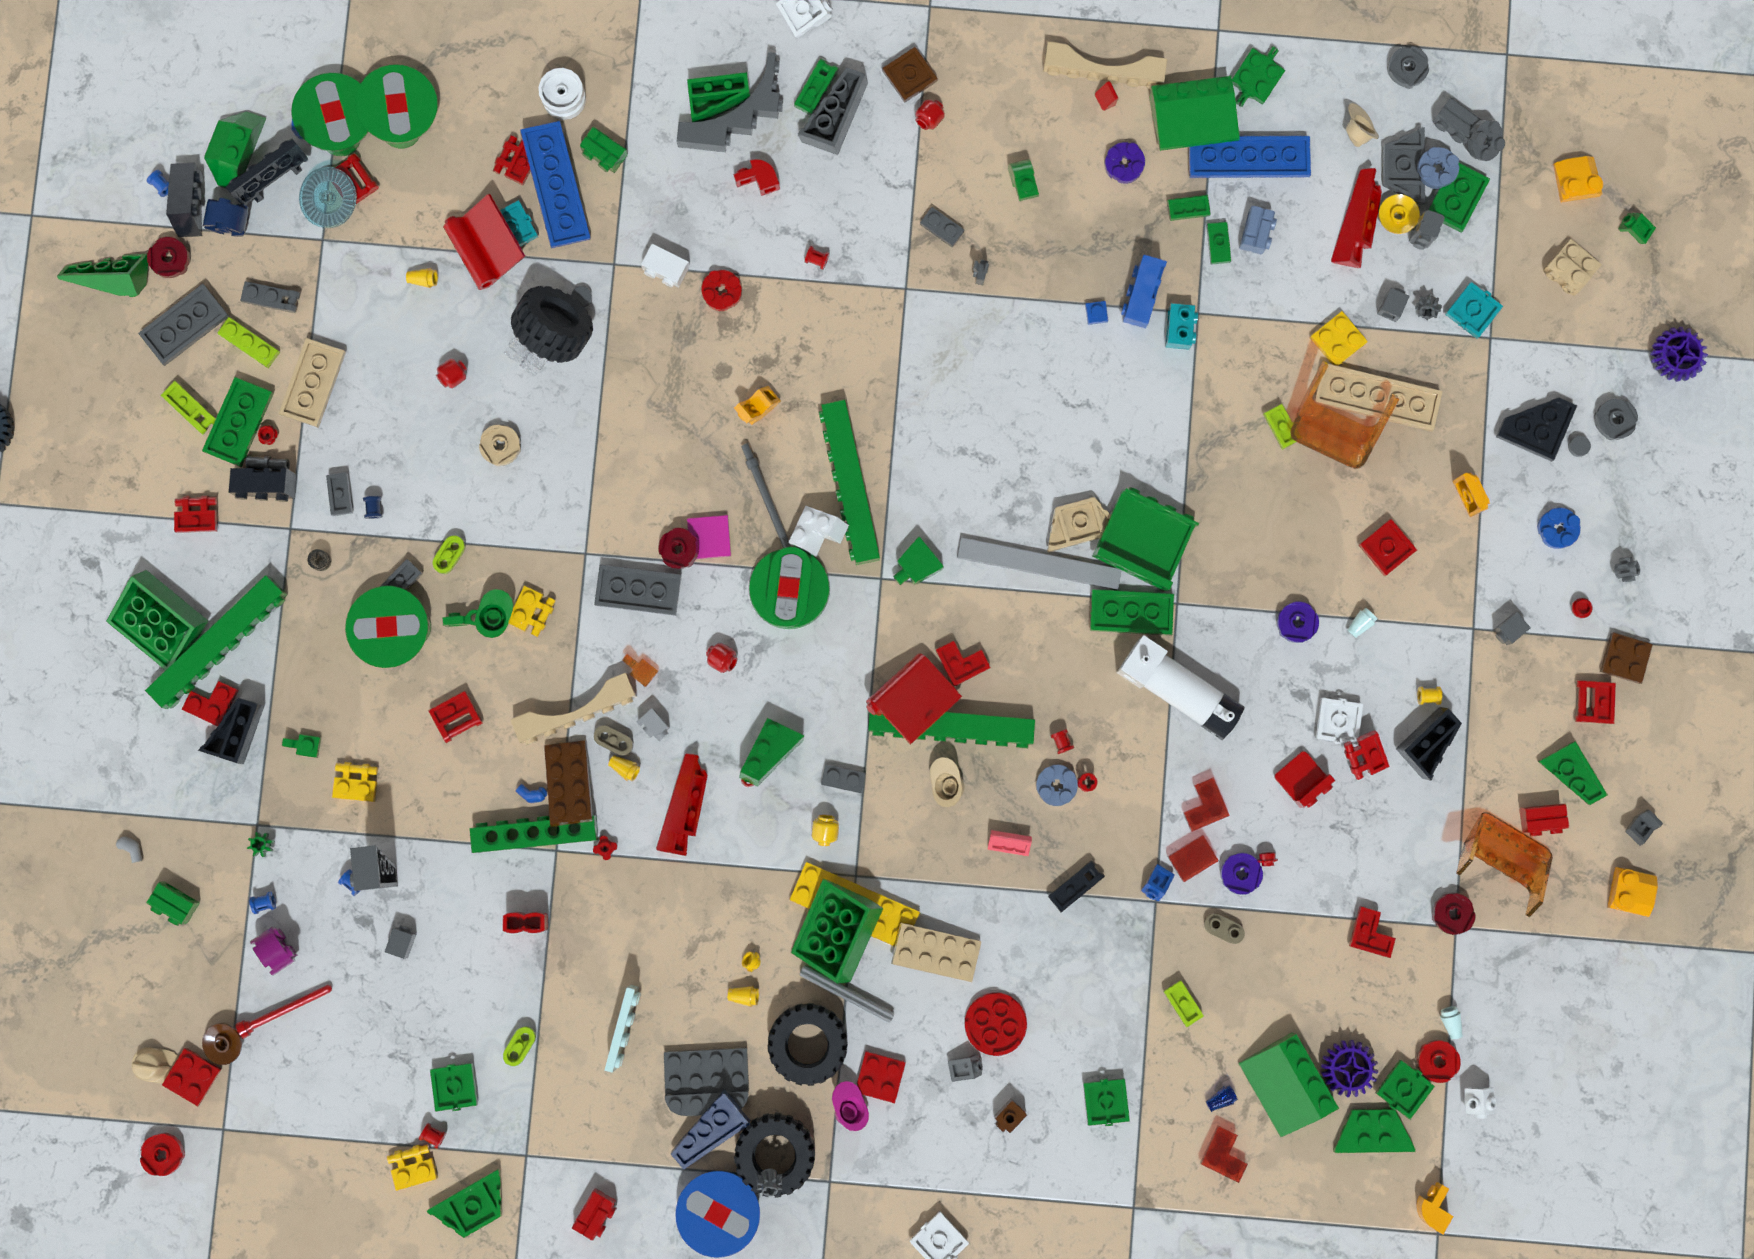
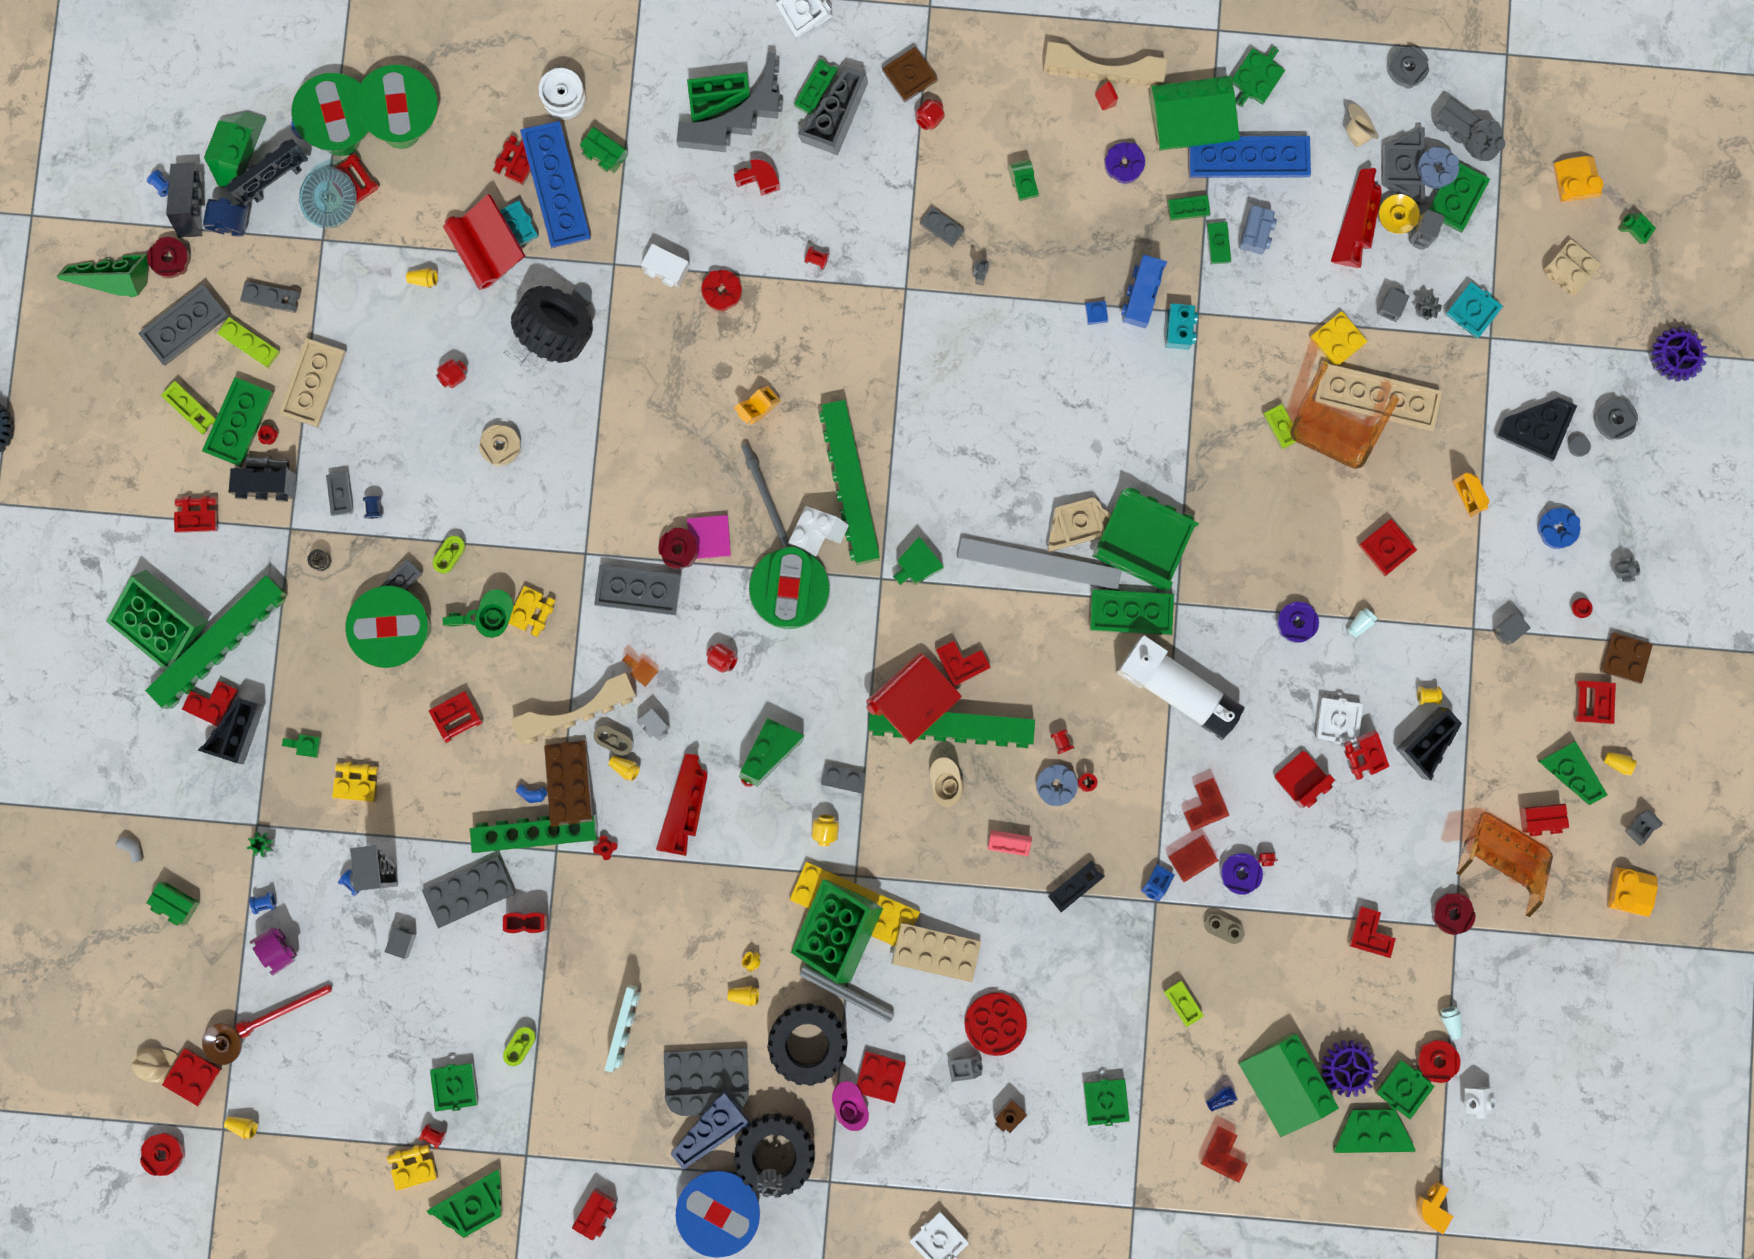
(242, 1127): none -> yellow cone
(468, 892): none -> dark grey plate
(1621, 763): none -> yellow cone

